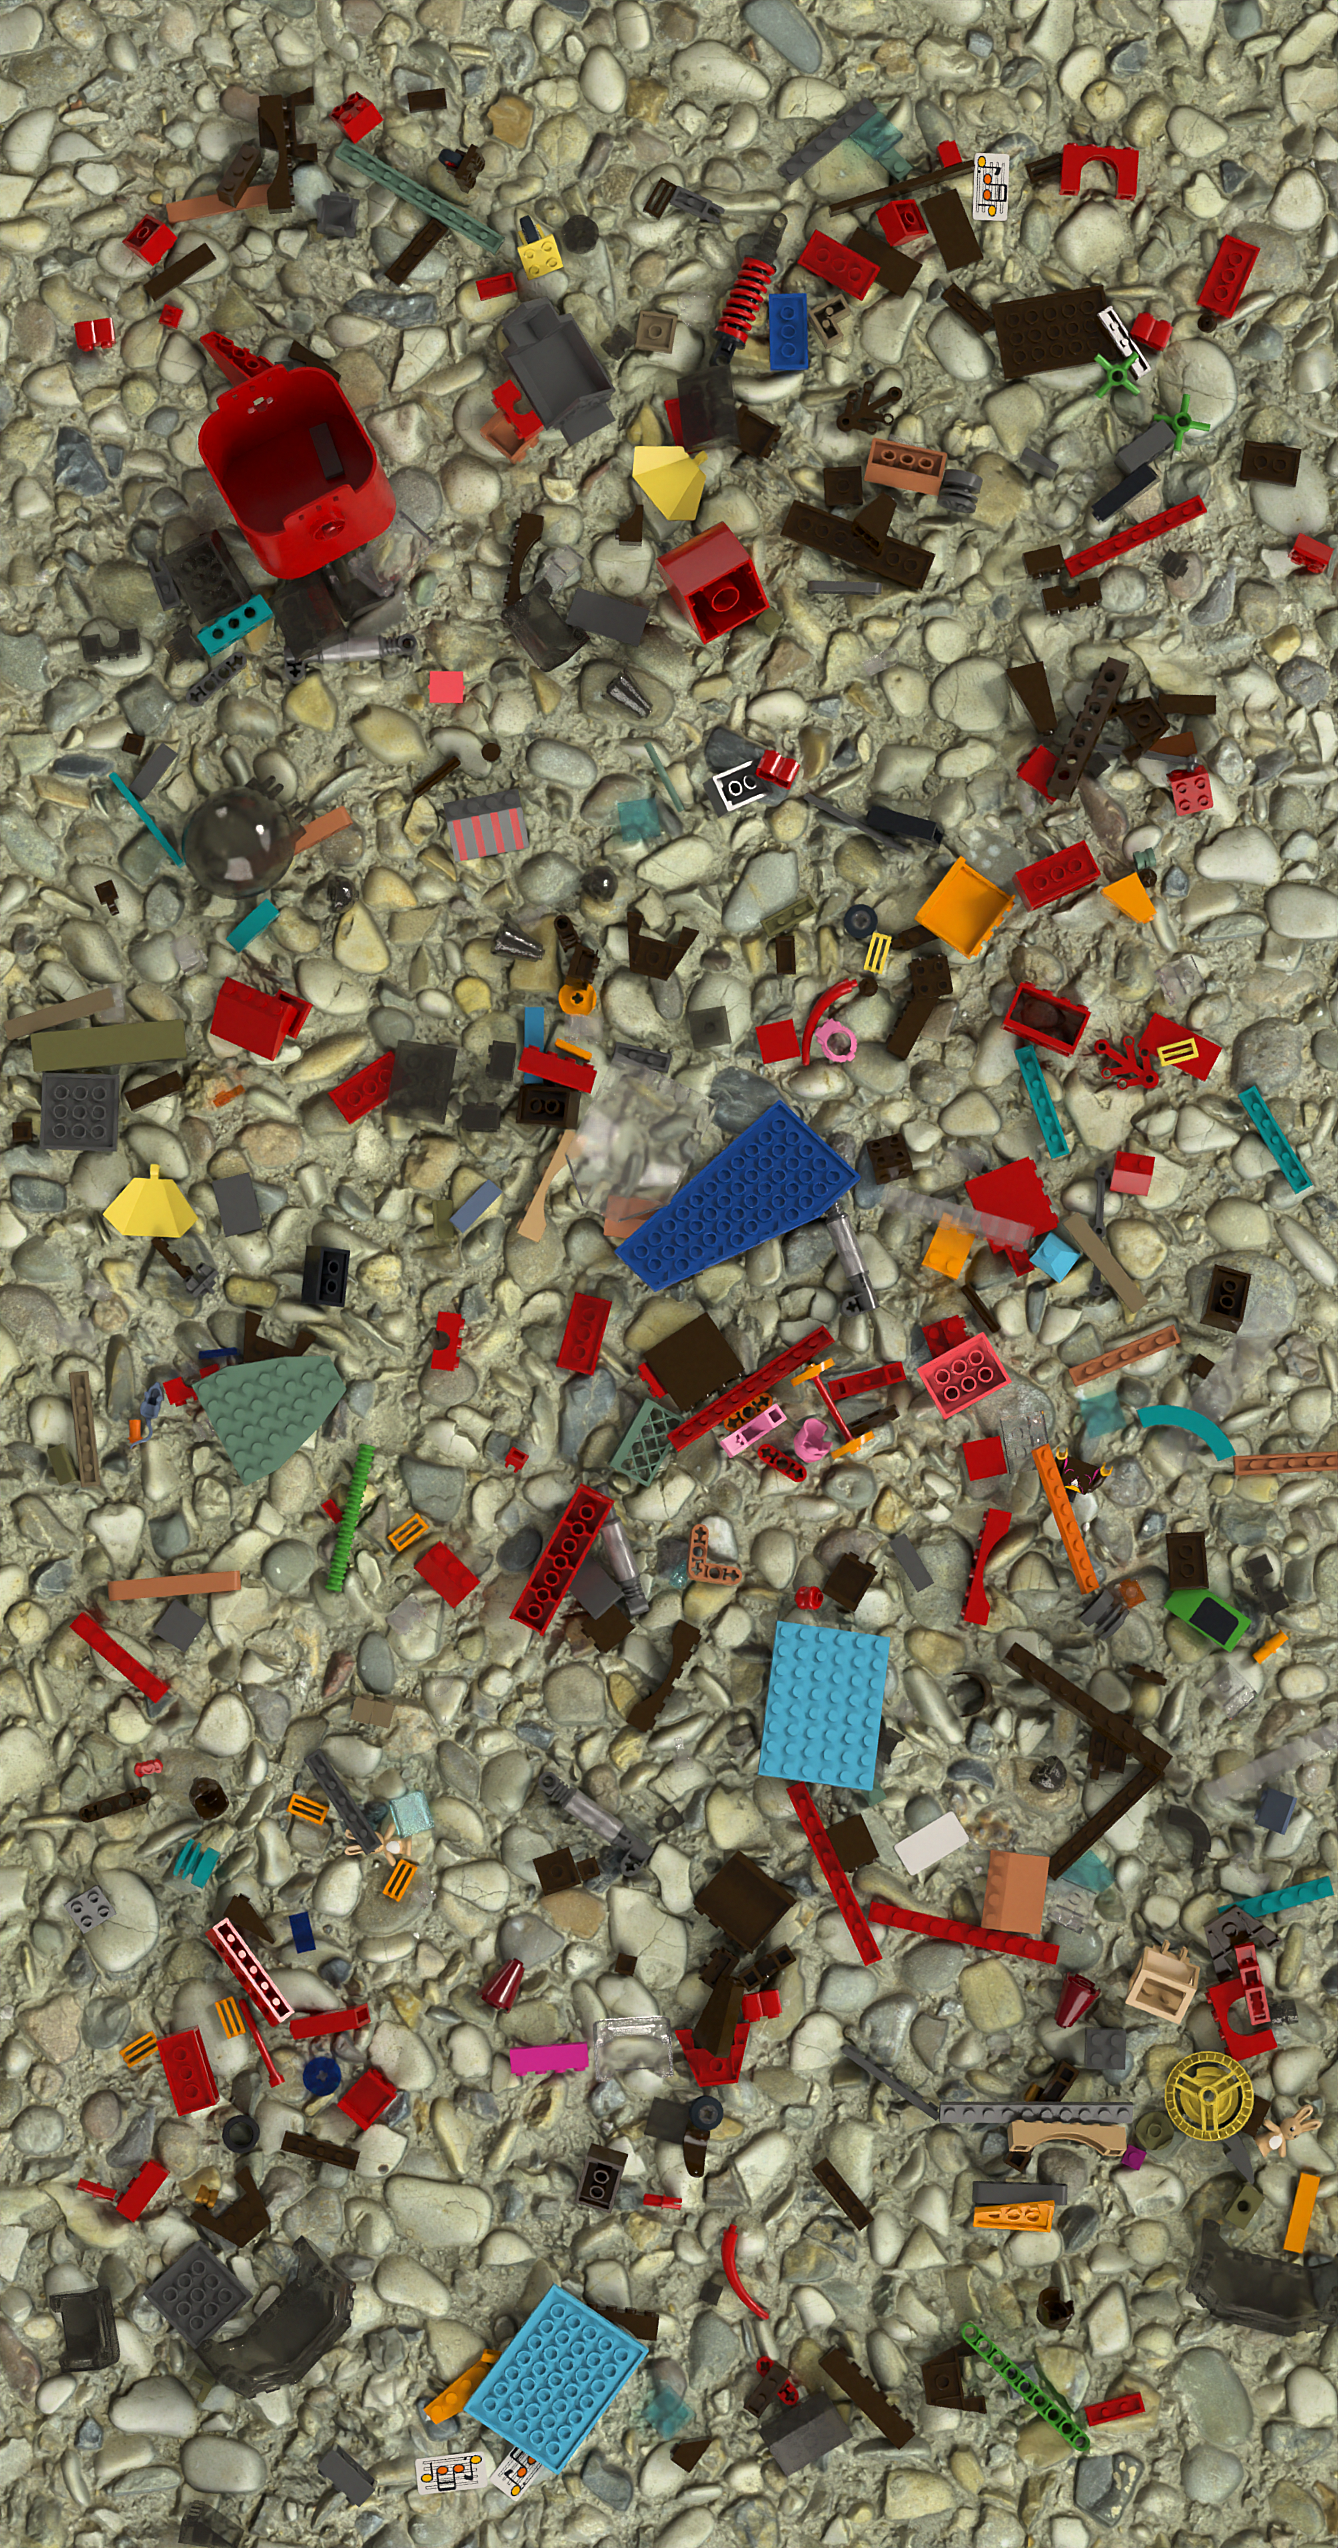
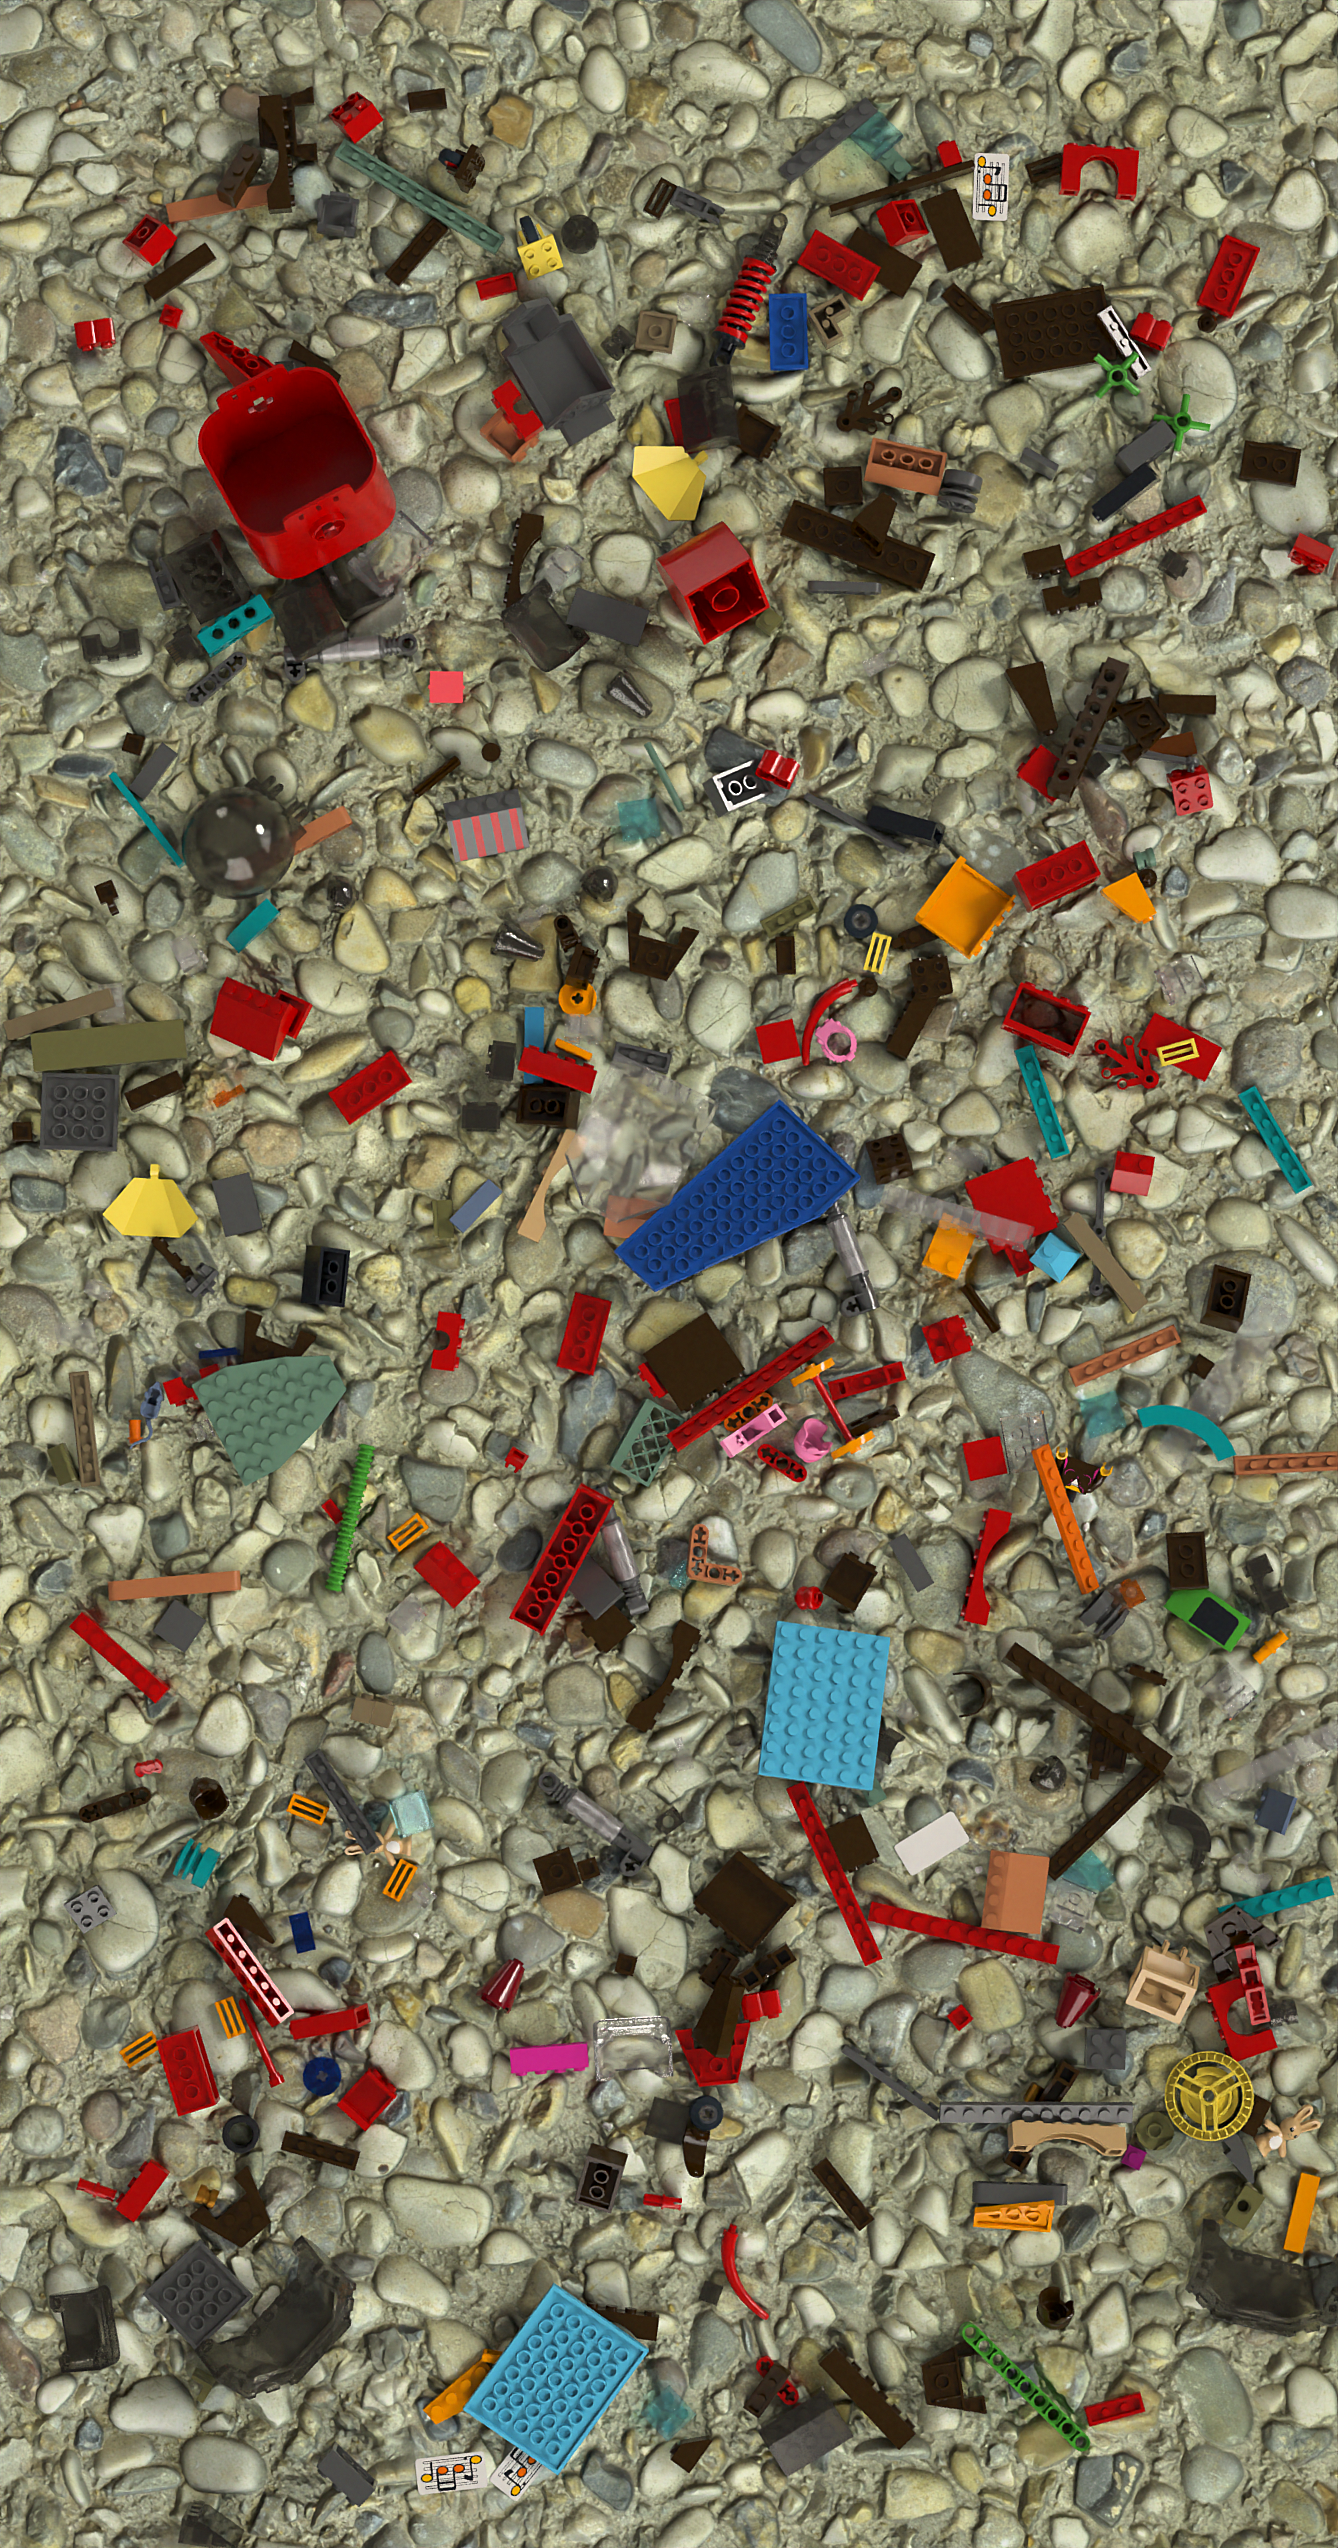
(326, 451): dark grey tile -> none
(421, 1082): clear smoke slope -> none
(631, 531): dark brown arch -> none
(709, 1027): clear smoke plate -> none
(960, 2017): none -> red plate
(963, 1376): coral slope -> none

